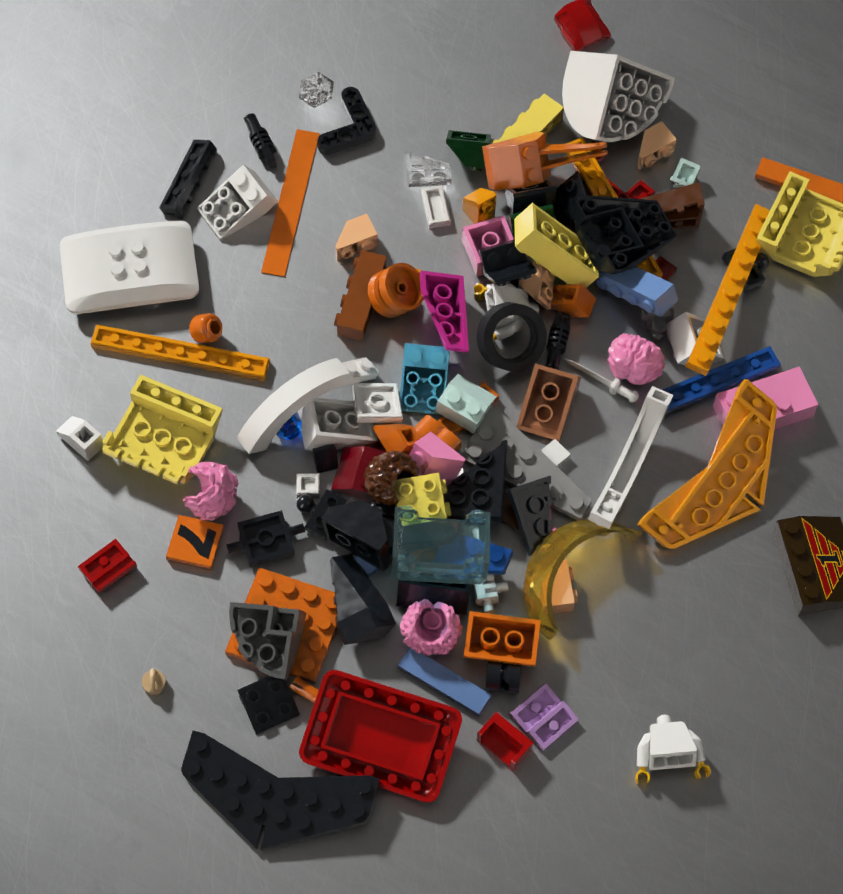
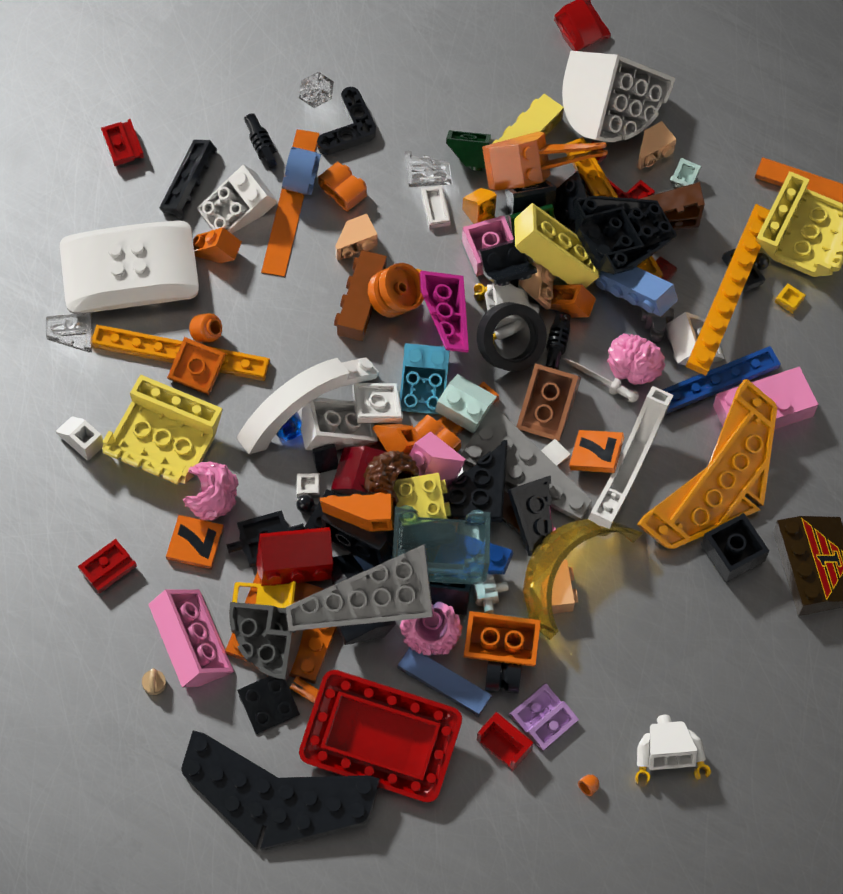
(71, 330): none -> clear wing
(122, 142): none -> red plate
(190, 637): none -> bright pink slope
(196, 366): none -> orange tile
(216, 245): none -> orange slope
(277, 595): none -> yellow piece
(294, 556): none -> red slope
(301, 171): none -> medium blue brick
(342, 186): none -> orange brick
(364, 511): none -> orange slope
(380, 594): none -> light grey wing
(589, 784): none -> orange hinge
(596, 451): none -> orange tile
(735, 547): none -> black brick
(790, 298): none -> yellow tile

